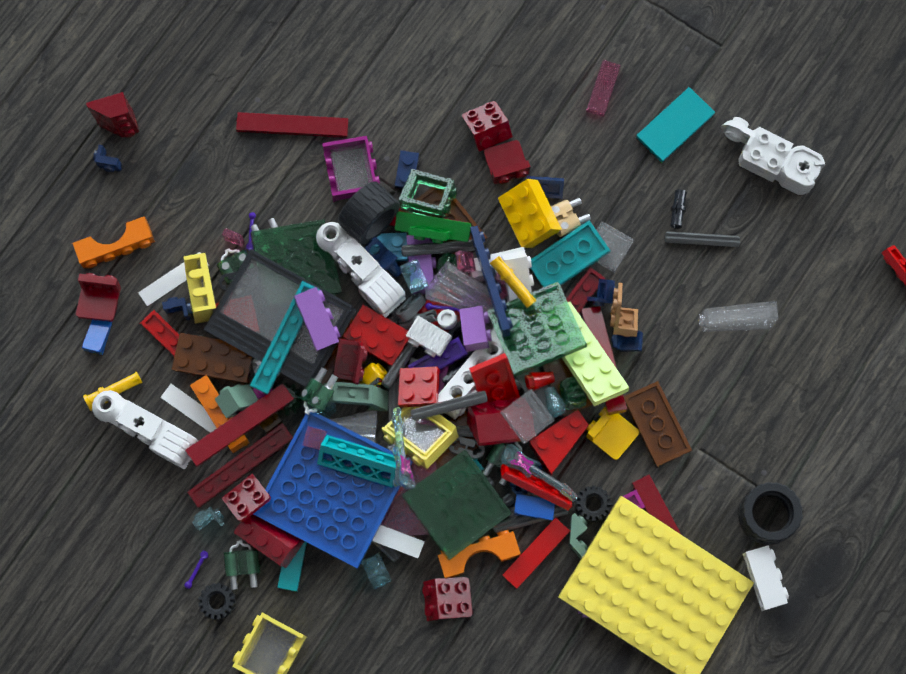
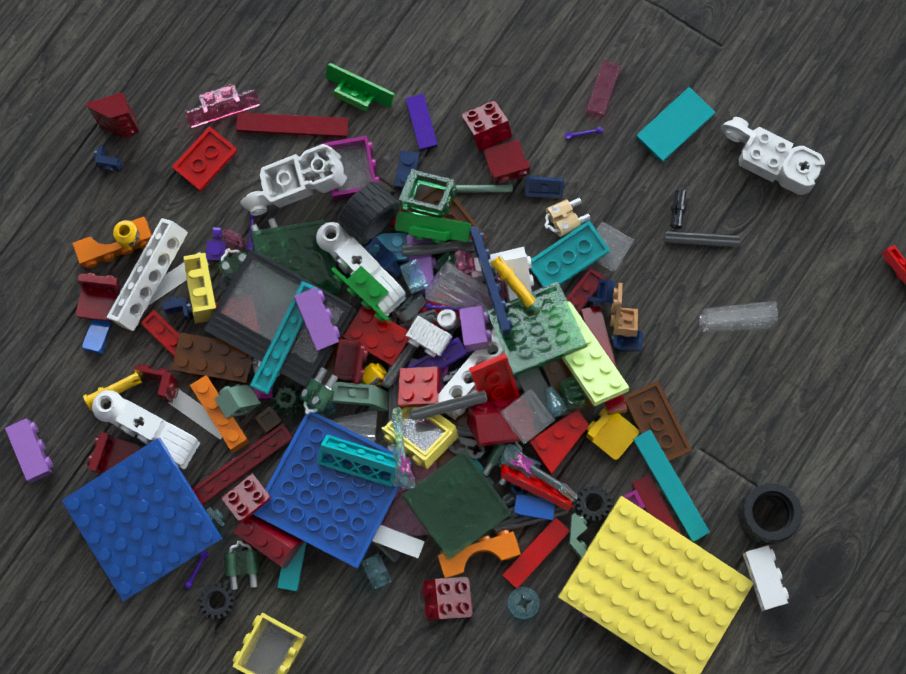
(29, 450): none -> medium lavender brick
(109, 452): none -> dark red bracket
(126, 234): none -> yellow head
(141, 519): none -> blue plate
(147, 274): none -> white brick
(168, 387): none -> dark red bracket
(205, 158): none -> red plate
(216, 248): none -> dark purple plate
(220, 104): none -> clear pink bracket
(239, 425): dark red tile -> none
(295, 178): none -> white brick
(314, 437): clear pink tile -> none
(357, 90): none -> green bracket
(367, 288): none -> green bracket
(421, 122): none -> dark purple tile
(483, 188): none -> sand green bar
(519, 611): none -> clear light blue gear
(529, 213): yellow brick -> none
(537, 380): red cone -> none
(568, 135): none -> dark purple hinge
(671, 485): none -> teal tile

